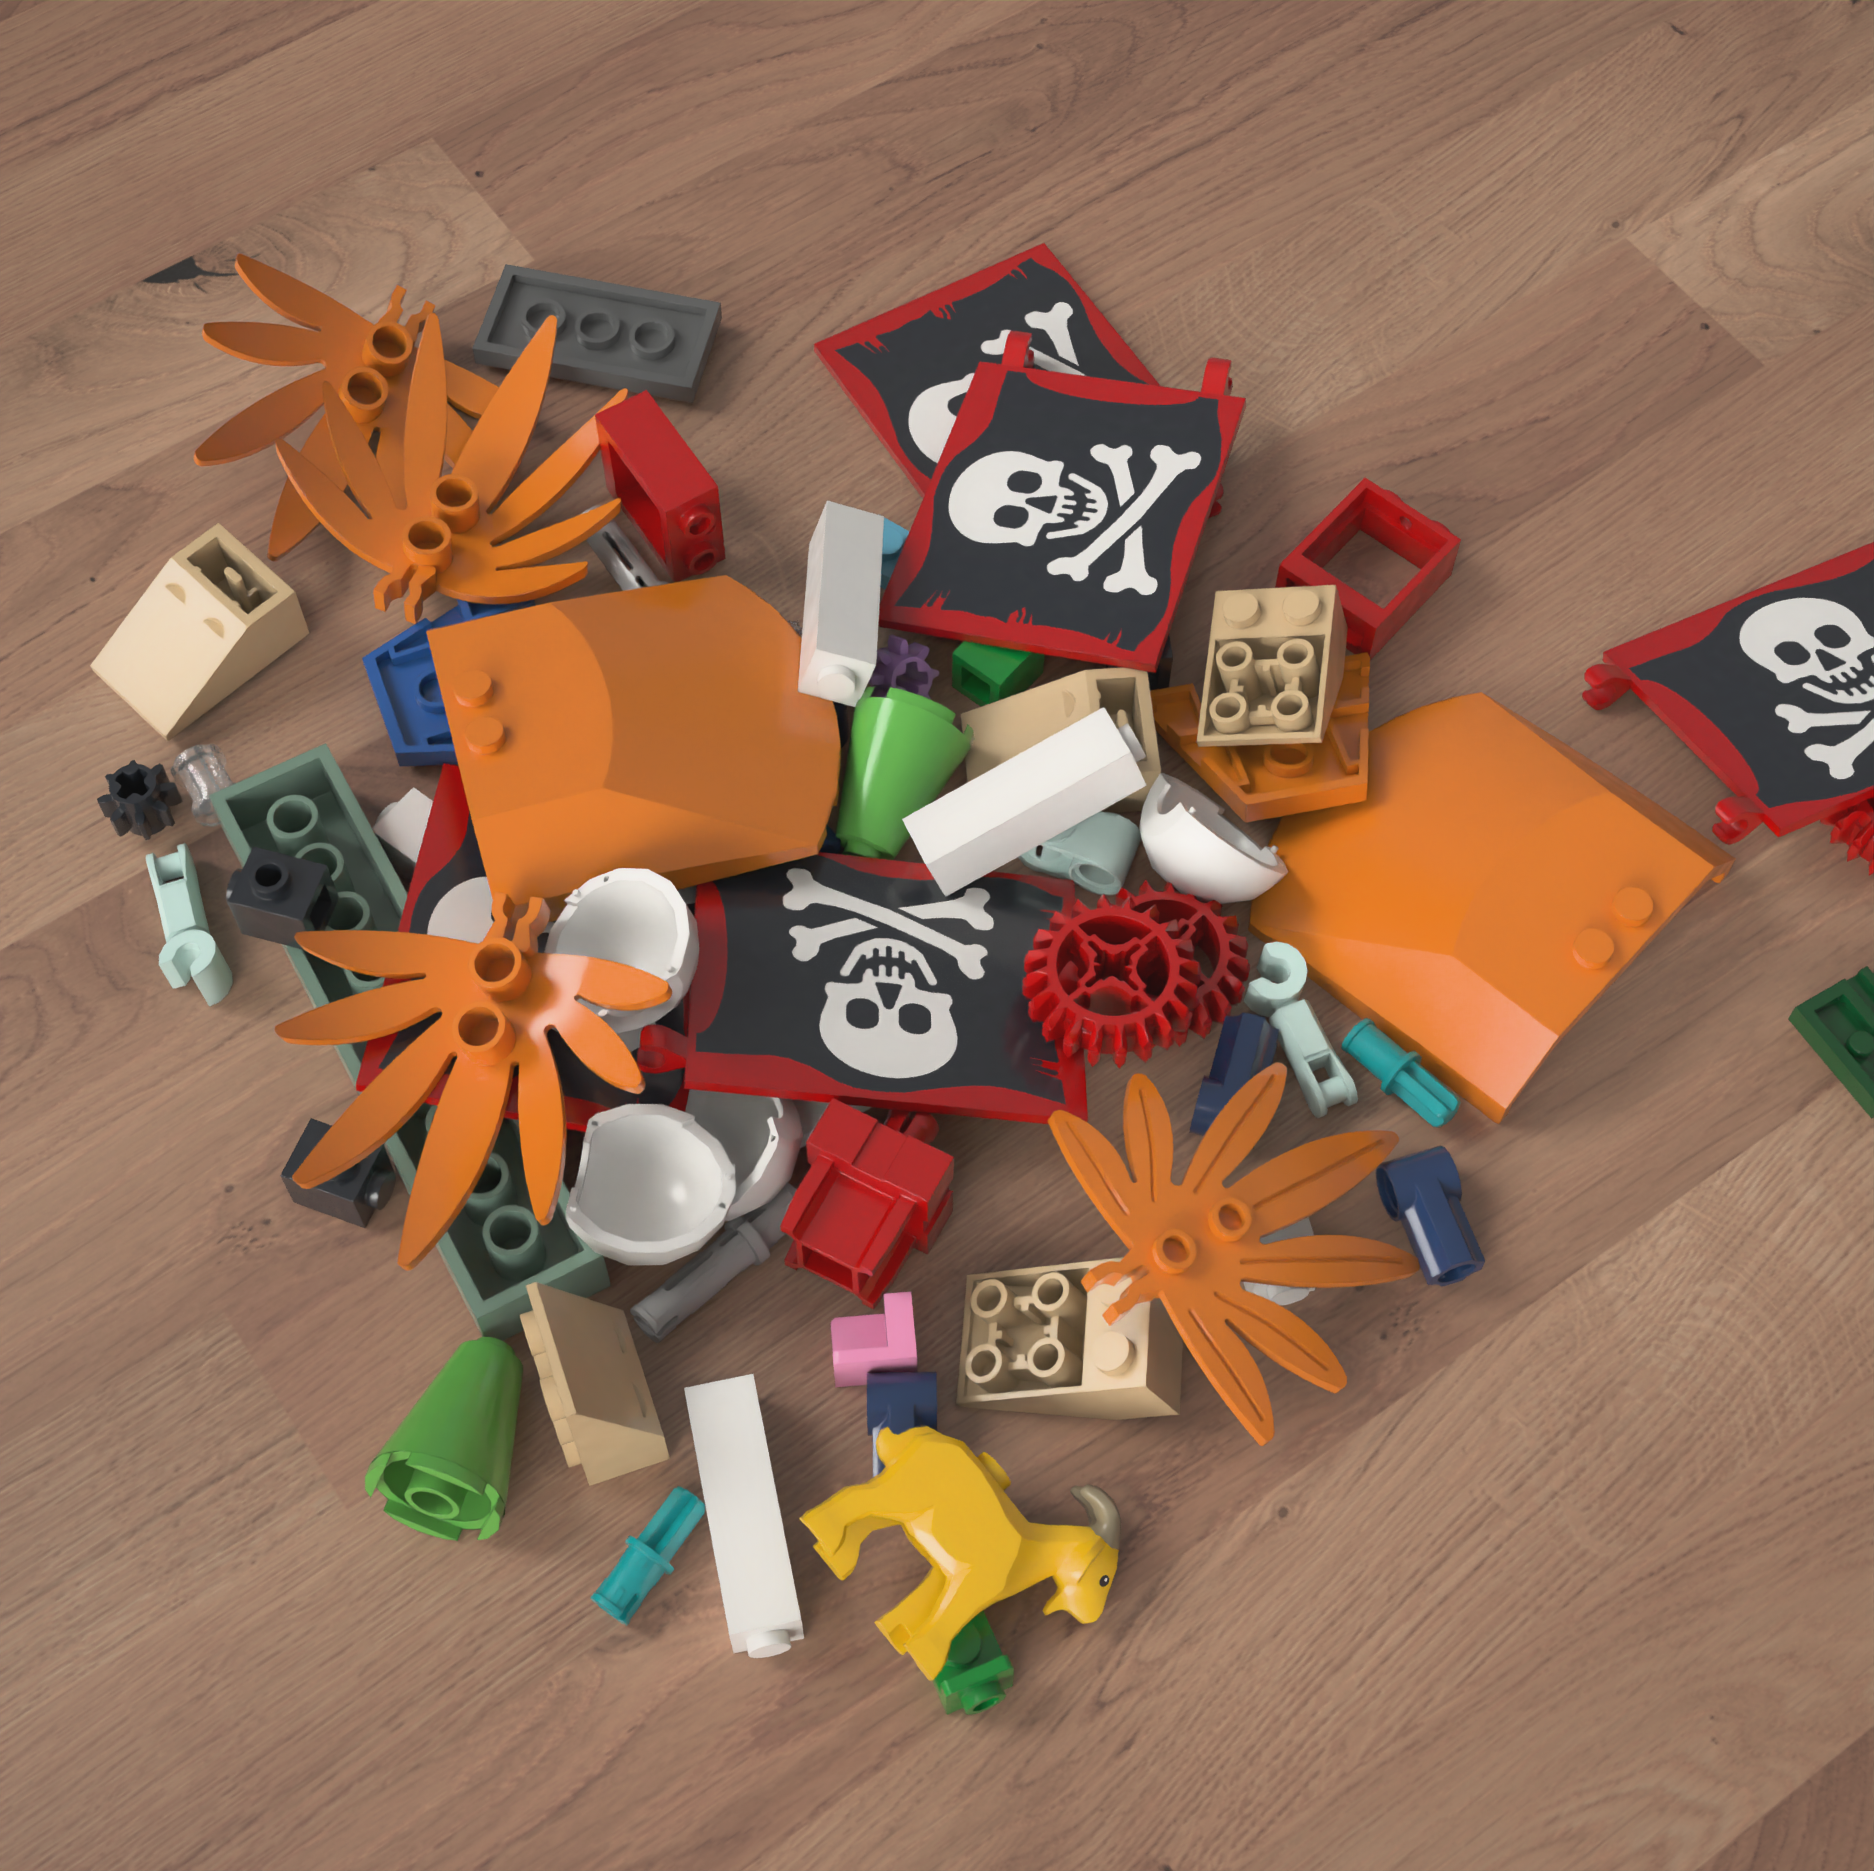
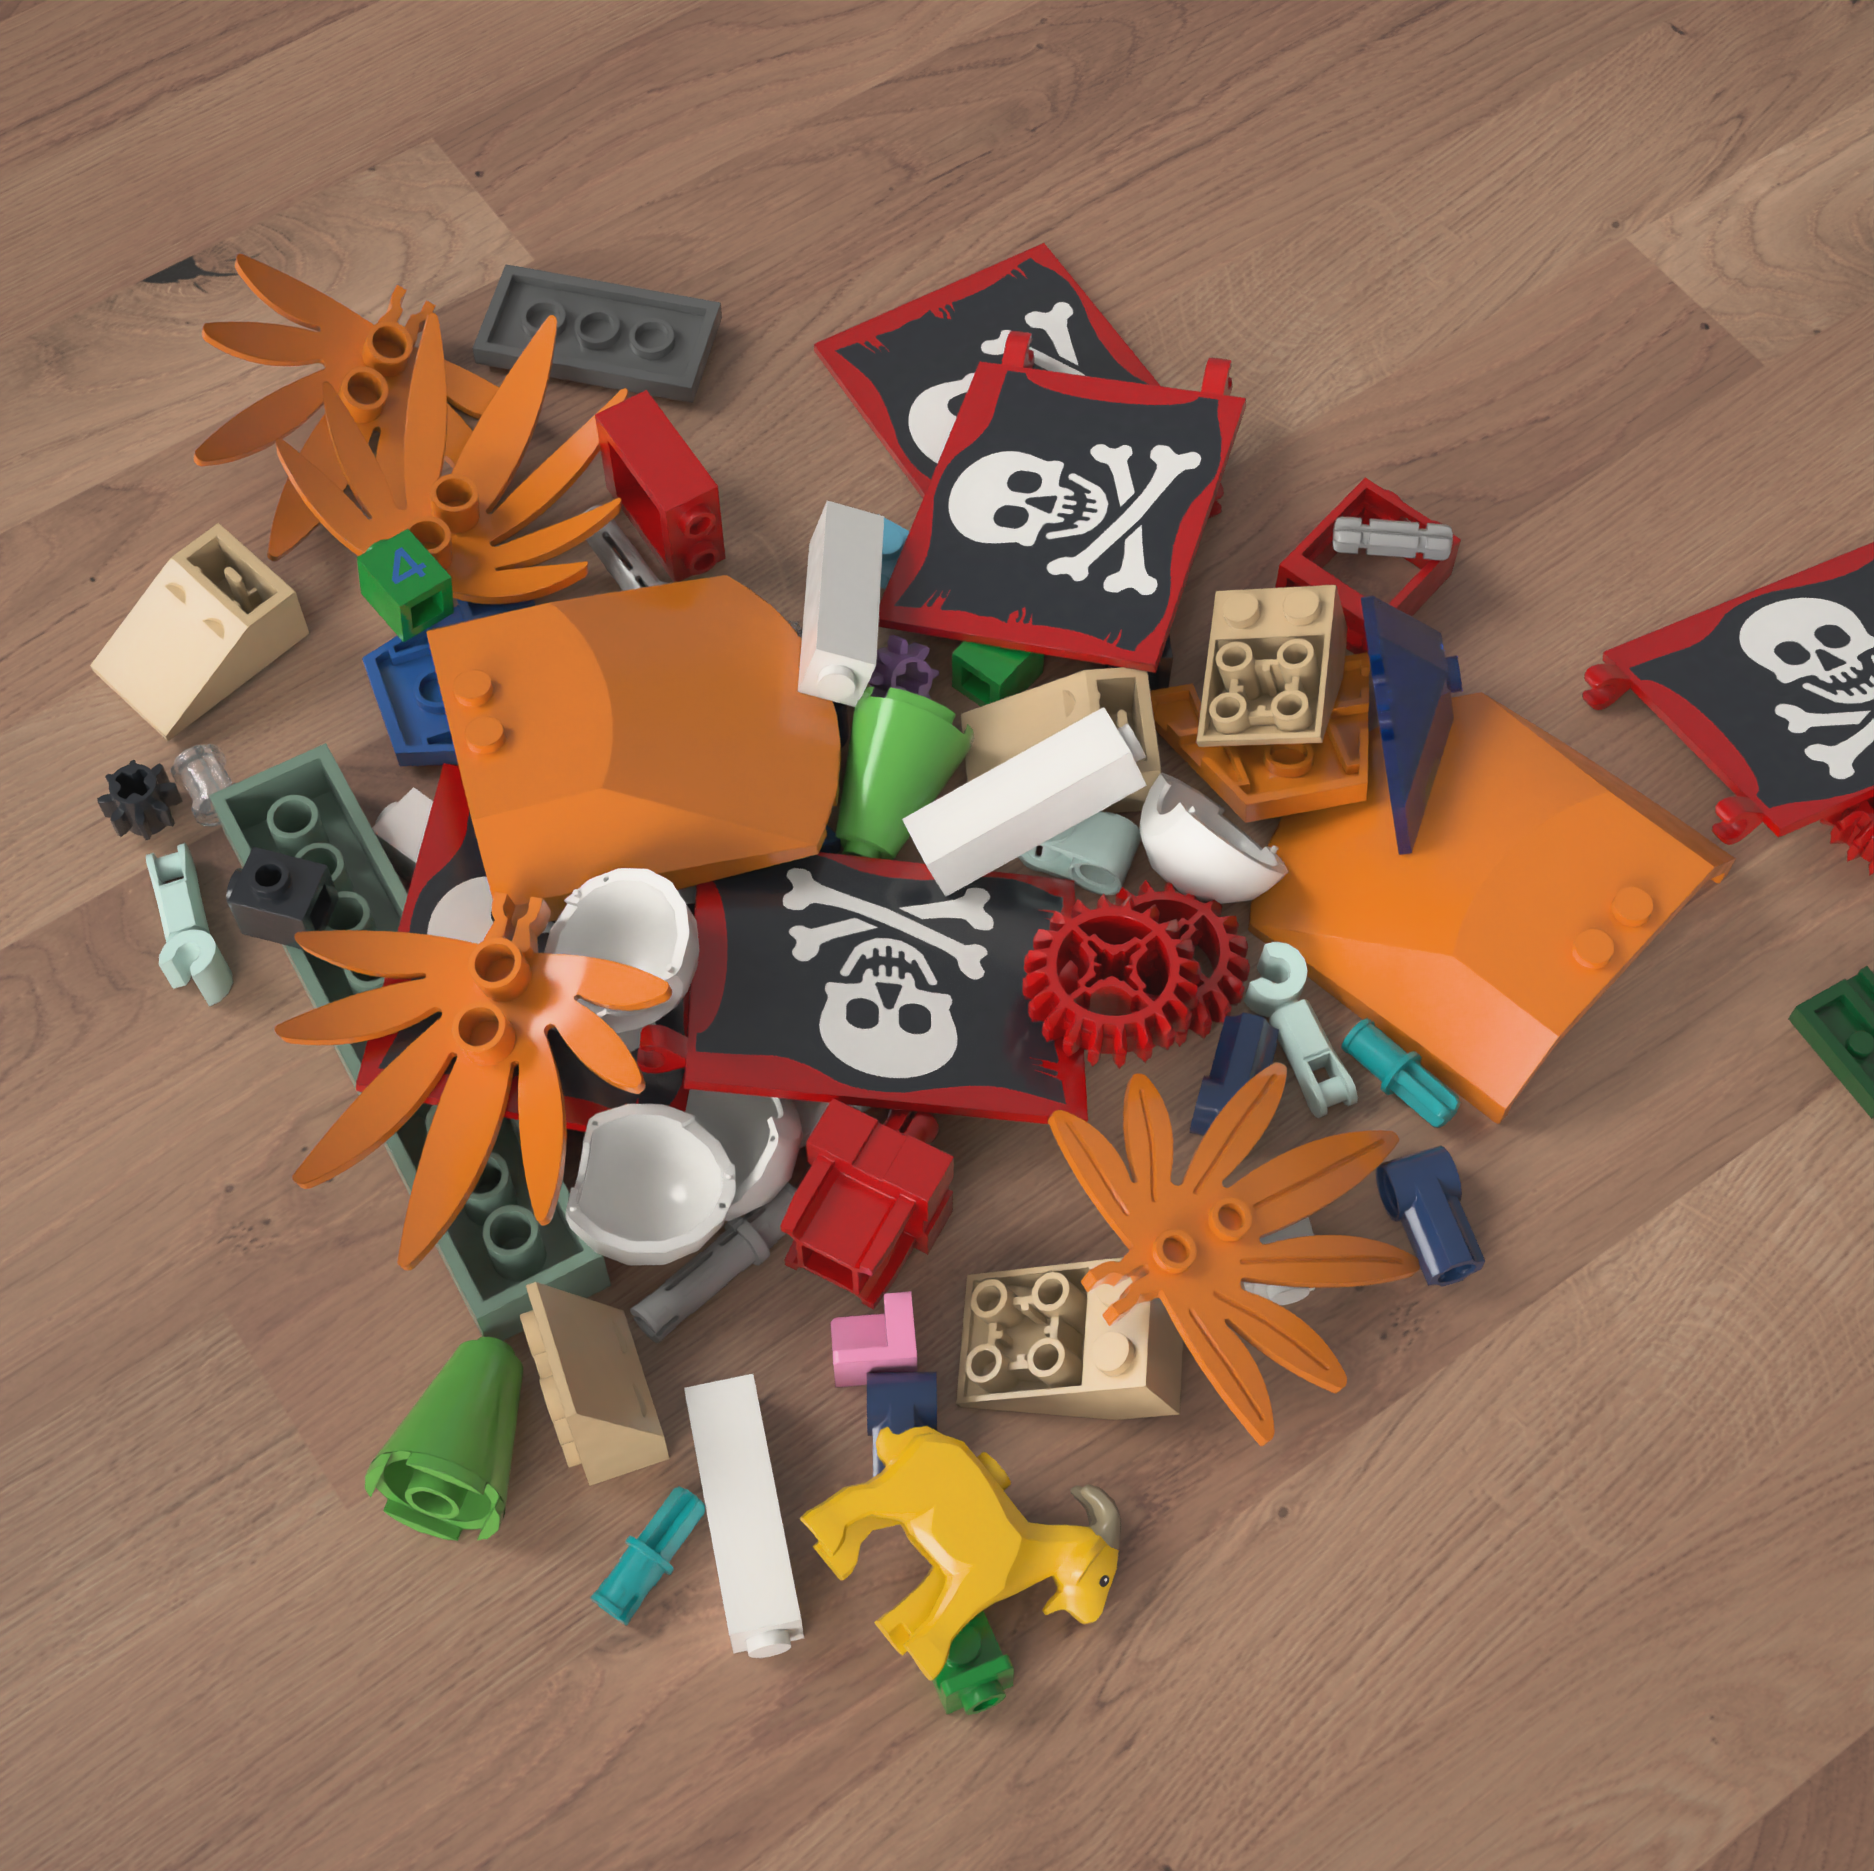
(349, 1195): black brick -> none
(405, 584): none -> green brick
(1392, 538): none -> light grey axle
(1413, 708): none -> clear blue wedge

